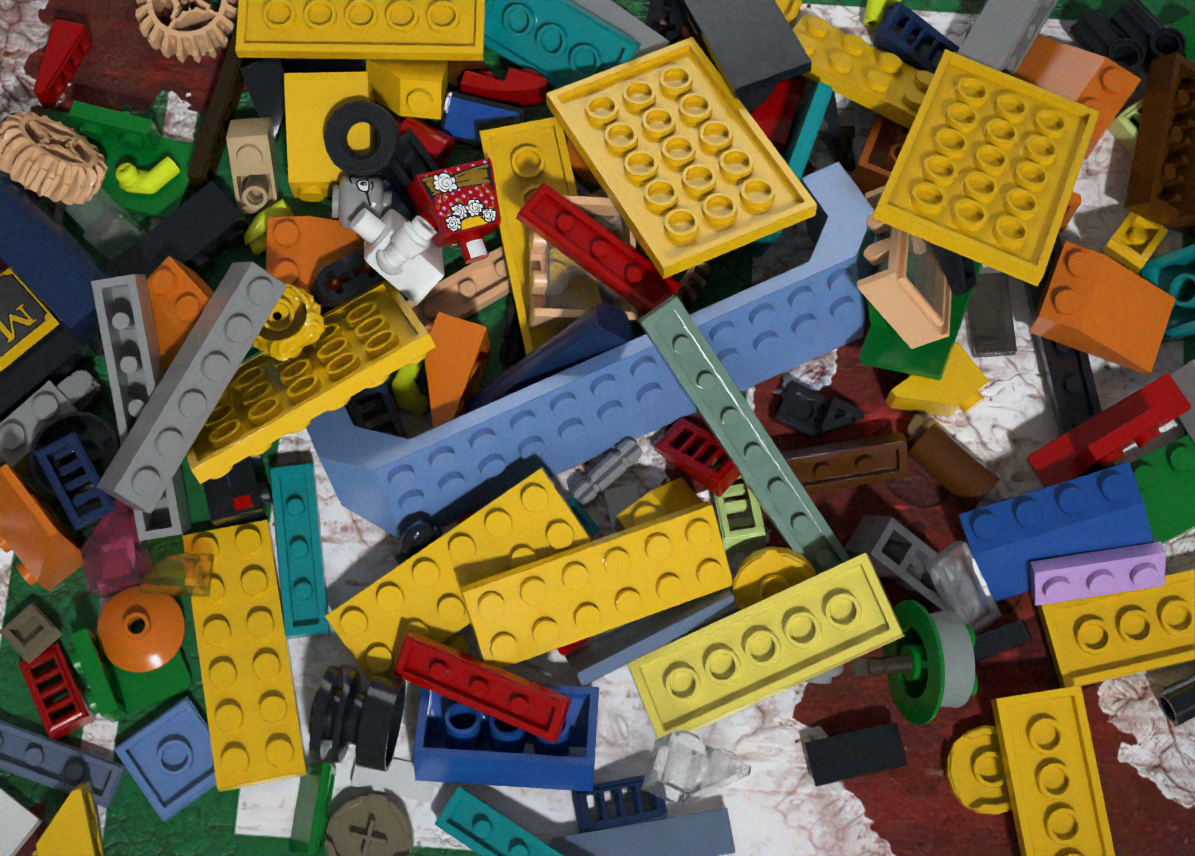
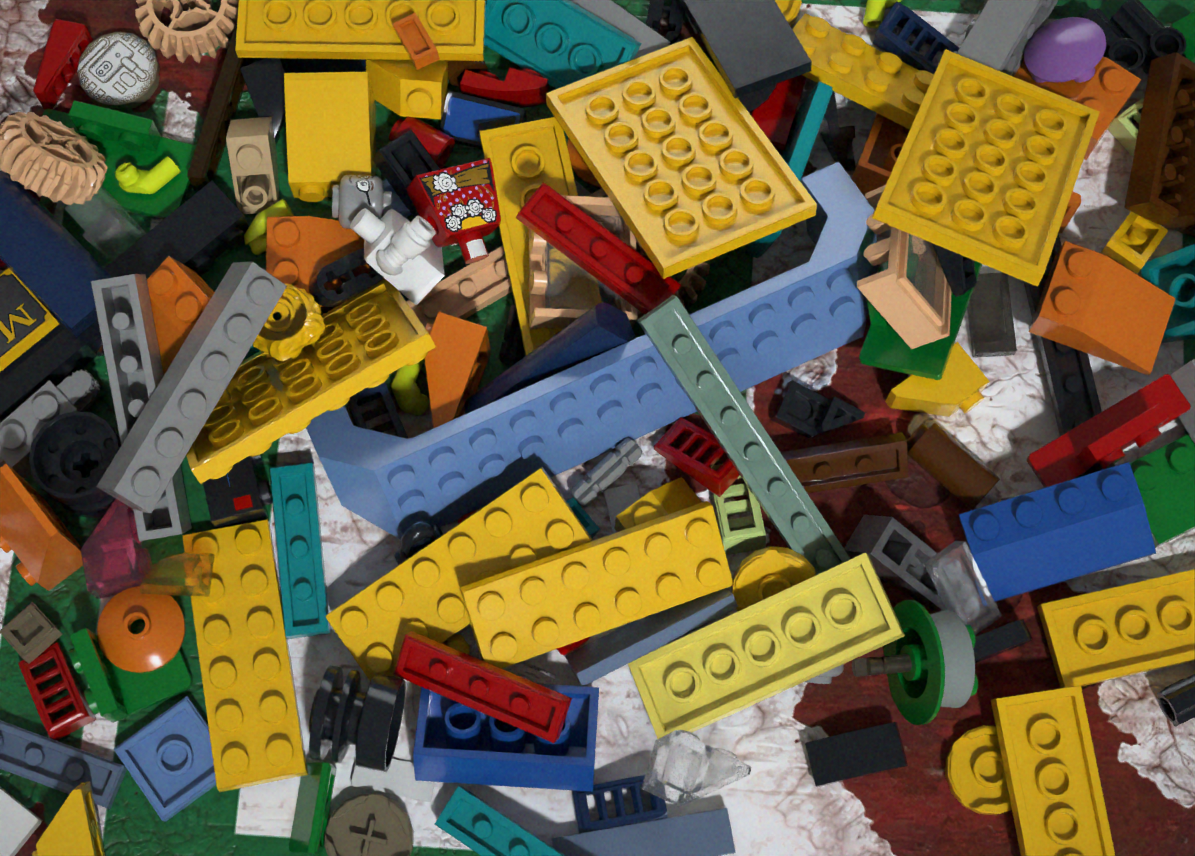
(60, 449): dark blue slope -> none
(119, 71): none -> tile
(337, 144): black tyre -> none
(416, 41): none -> orange piece
(1065, 50): none -> medium lavender dish
(1097, 573): lavender plate -> none

